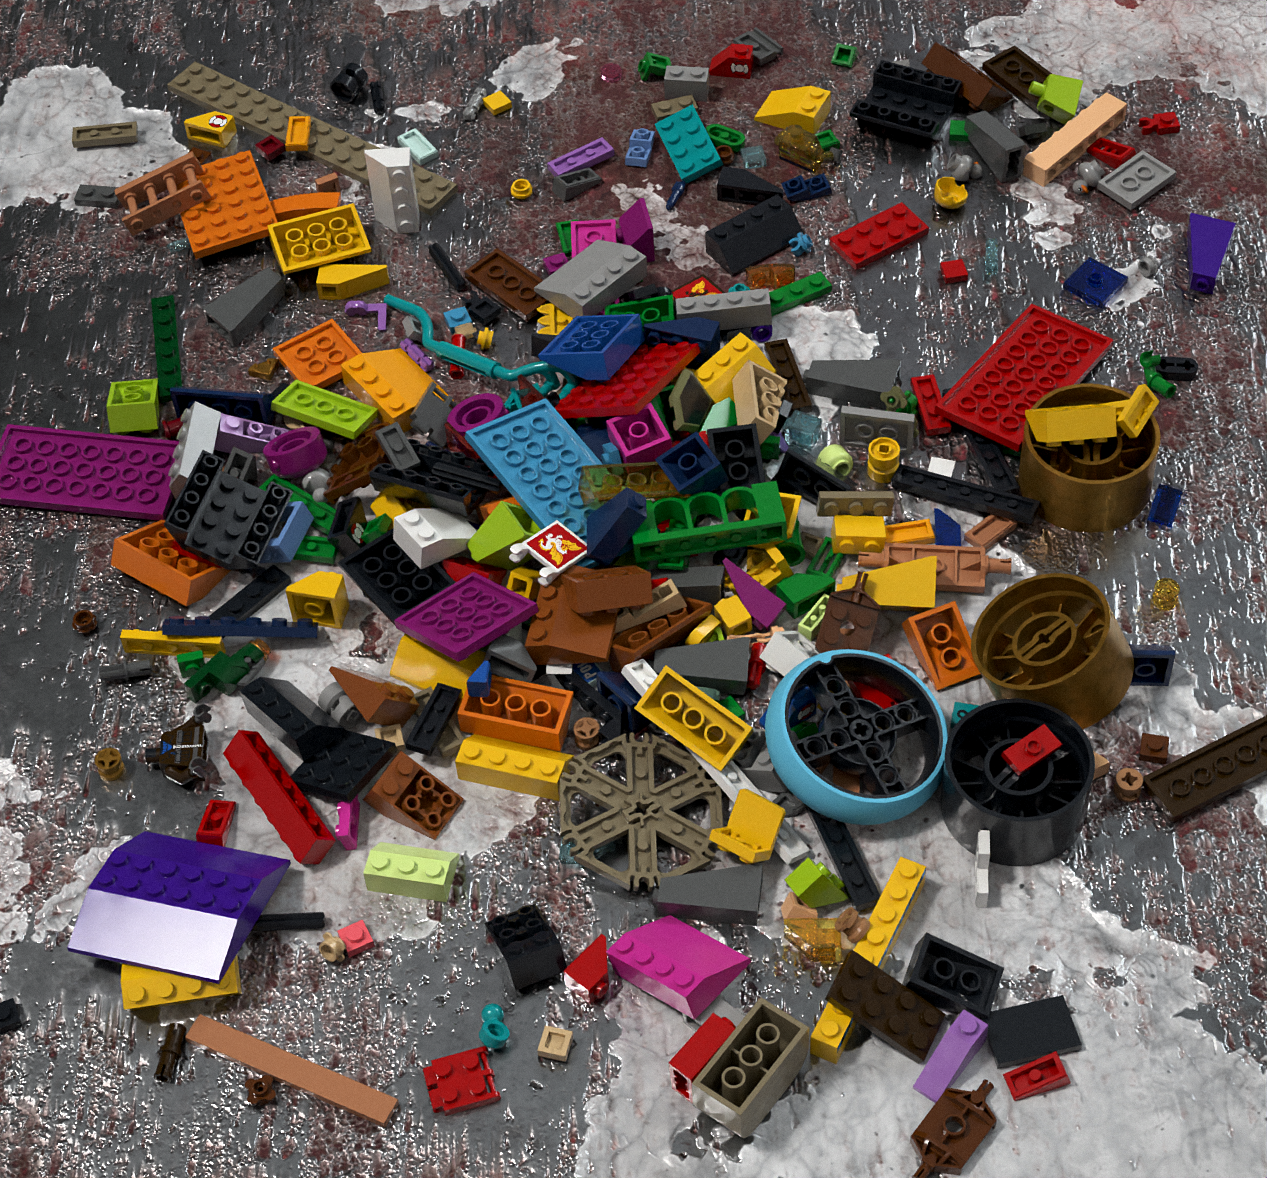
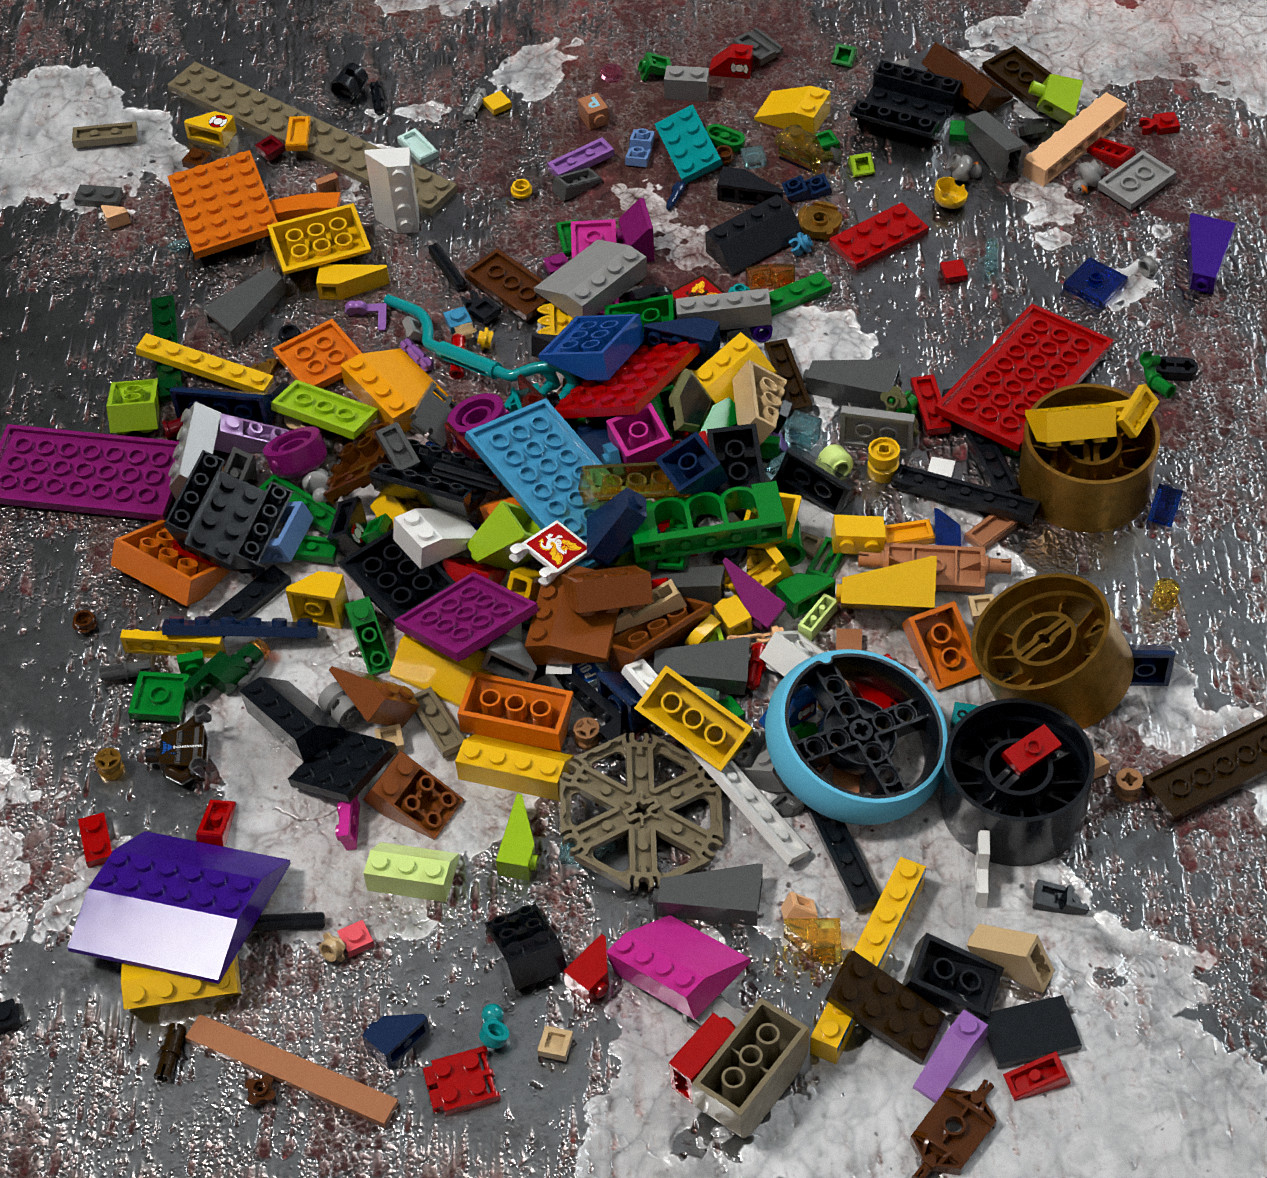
(95, 839): none -> red plate
(115, 216): none -> light nougat slope
(156, 182): nougat fence -> none
(159, 696): none -> green plate
(204, 364): none -> yellow plate
(279, 797): red brick -> none
(288, 332): none -> black plate
(368, 635): none -> green slope
(394, 1036): none -> dark blue slope
(434, 719): black plate -> none
(480, 681): blue slope -> none
(517, 850): none -> lime slope
(593, 111): none -> nougat brick
(669, 107): dark tan plate -> none
(751, 828): yellow bracket -> none
(774, 465): none -> clear light blue piece
(815, 885): lime slope -> none
(825, 229): none -> pearl gold plate
(851, 606): reddish brown plate -> none
(852, 925): medium nougat wheel -> none
(855, 503): dark tan plate -> none
(861, 164): none -> lime slope
(978, 604): none -> tan plate
(1016, 951): none -> tan slope
(1057, 899): none -> black slope
(1154, 748): reddish brown plate -> none

